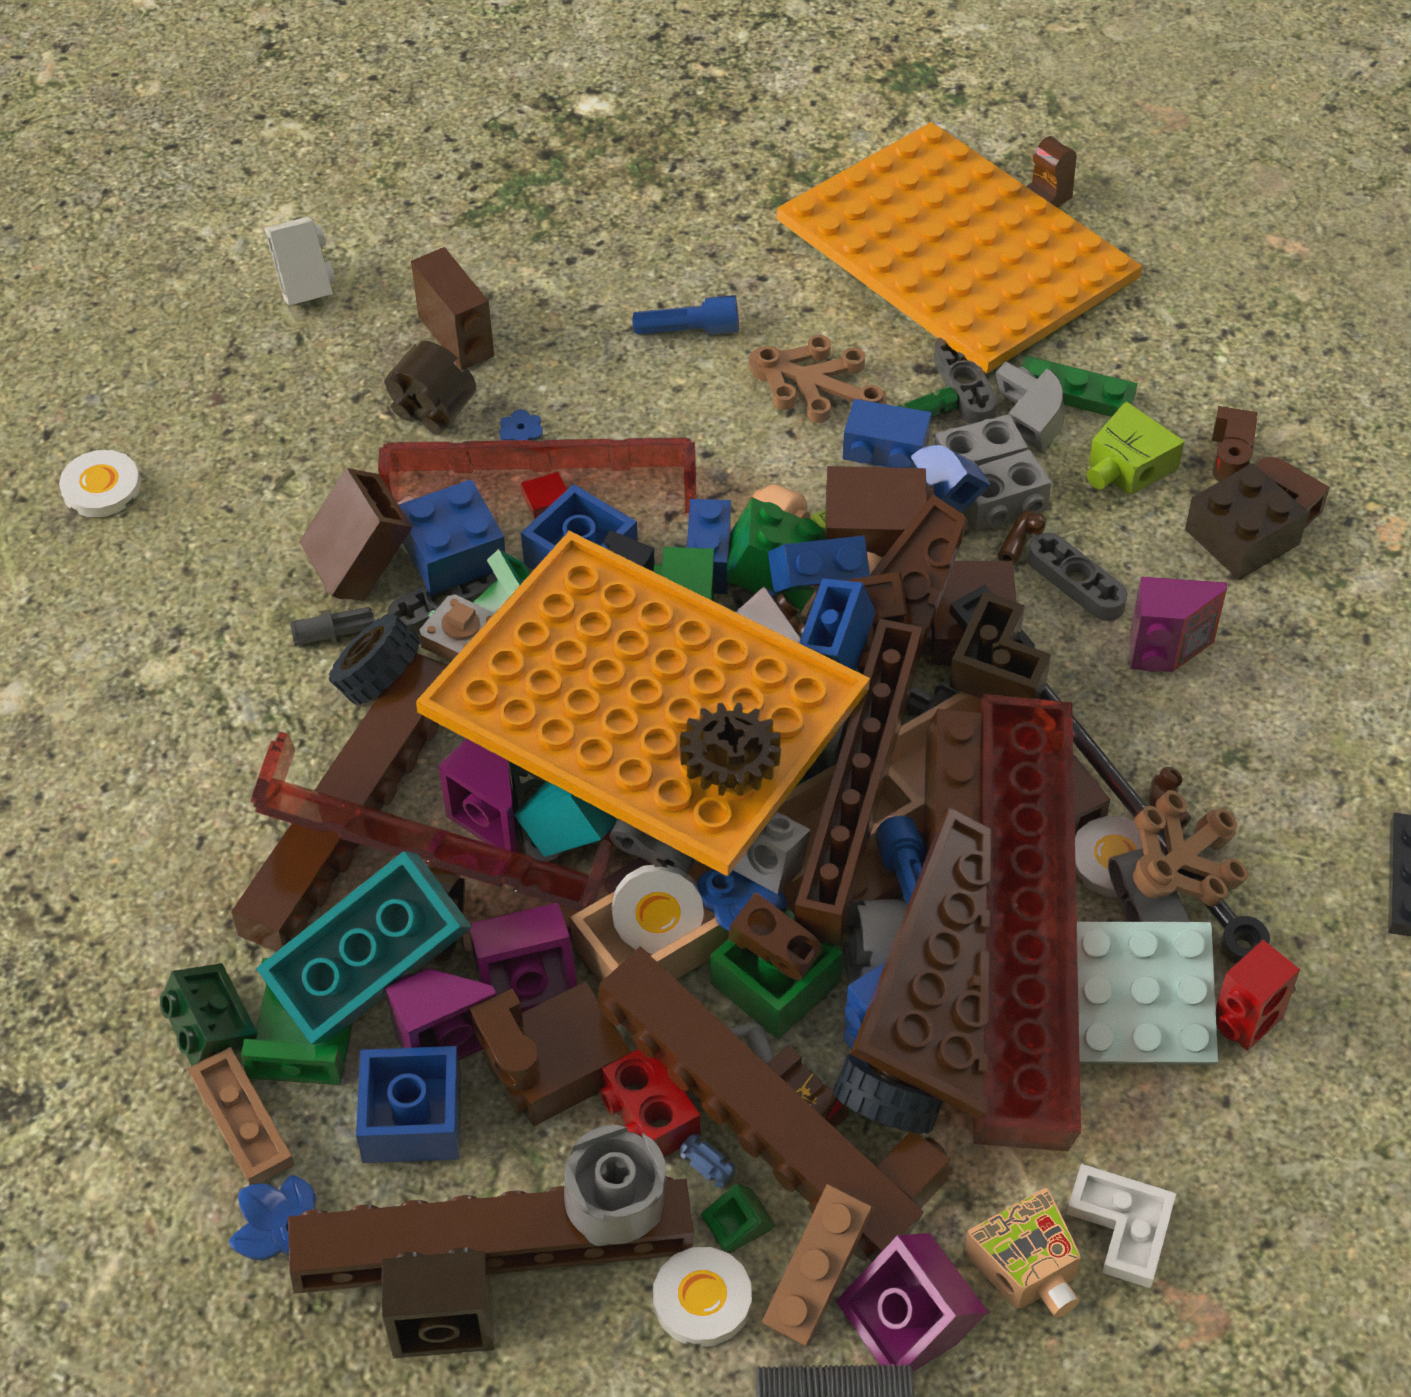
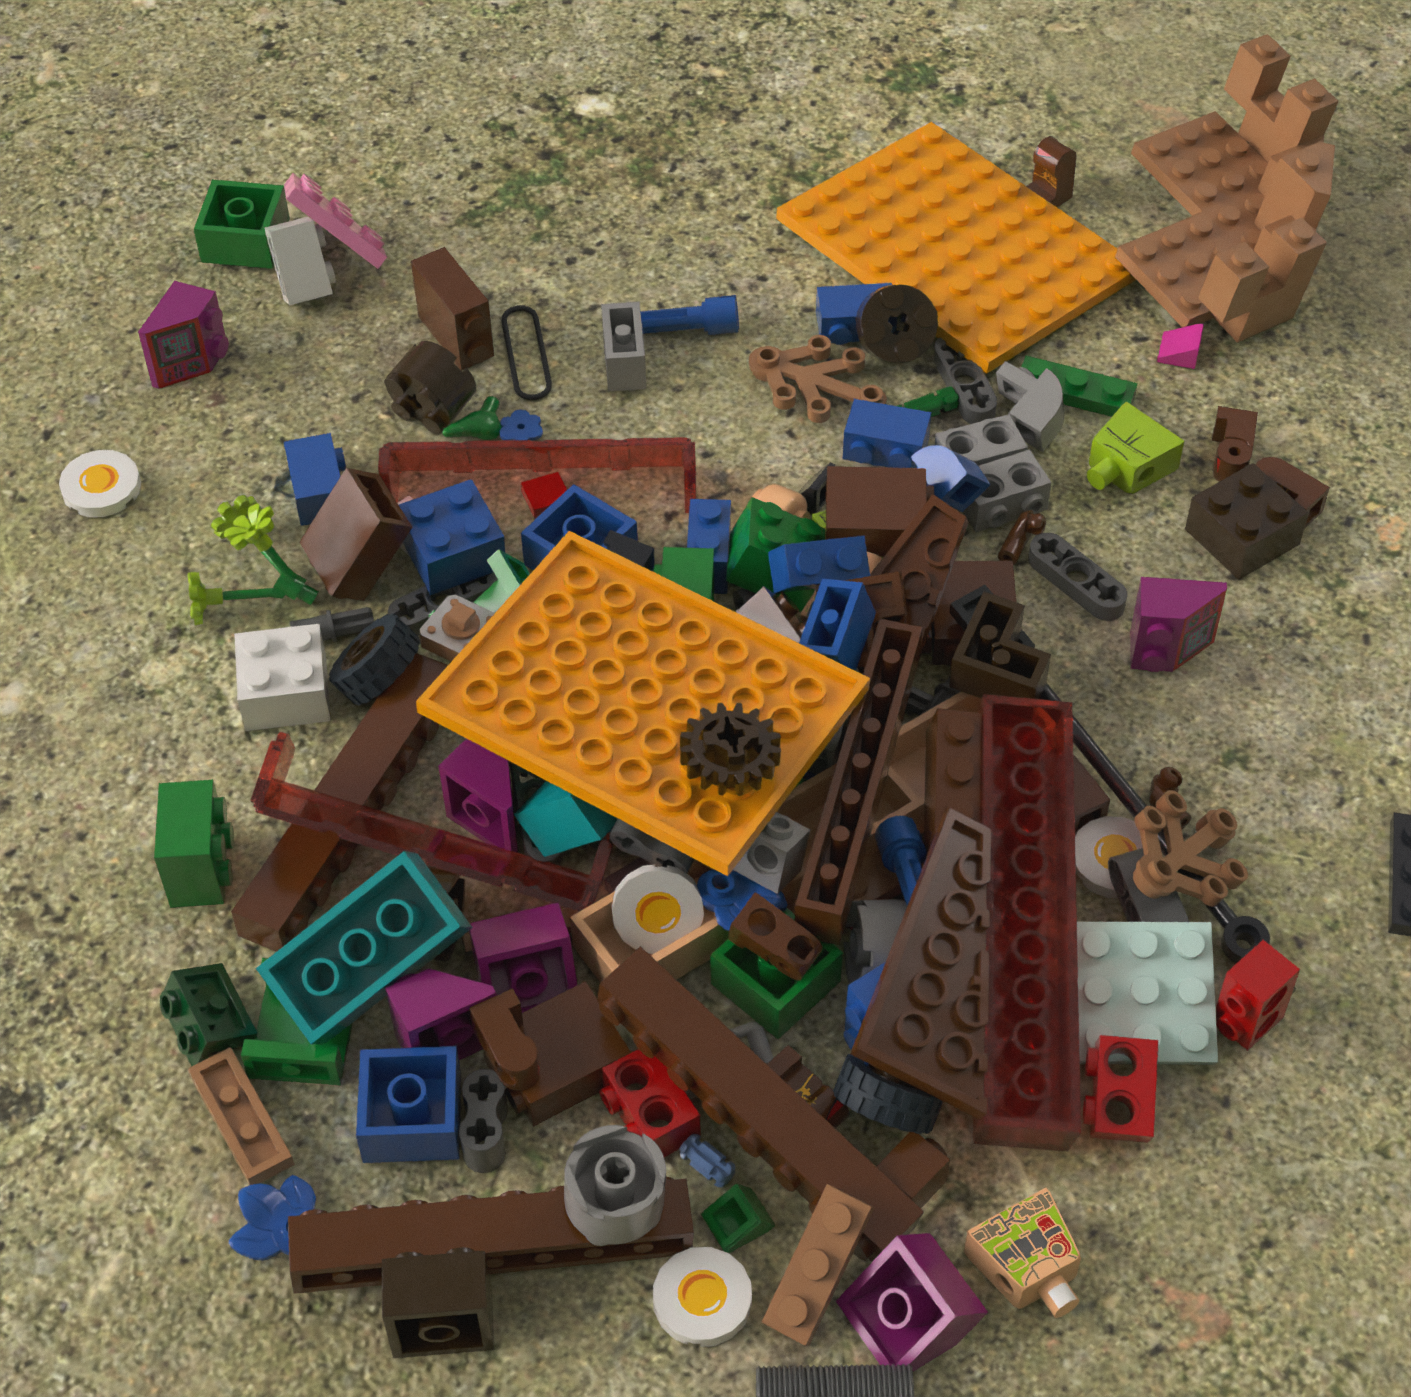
(183, 335): none -> magenta slope
(193, 843): none -> green brick
(234, 222): none -> green brick
(243, 525): none -> lime plant
(282, 677): none -> white brick
(313, 472): none -> blue brick
(335, 218): none -> bright pink plate
(479, 423): none -> green animal
(483, 1121): none -> dark grey axle
(511, 357): none -> black piece
(623, 346): none -> light grey brick
(815, 490): none -> black slope
(838, 309): none -> blue brick
(917, 315): none -> dark brown brick
(1135, 1090): none -> red brick
(1136, 1214): white plate -> none
(1181, 346): none -> dark pink slope
(1249, 199): none -> medium nougat brick

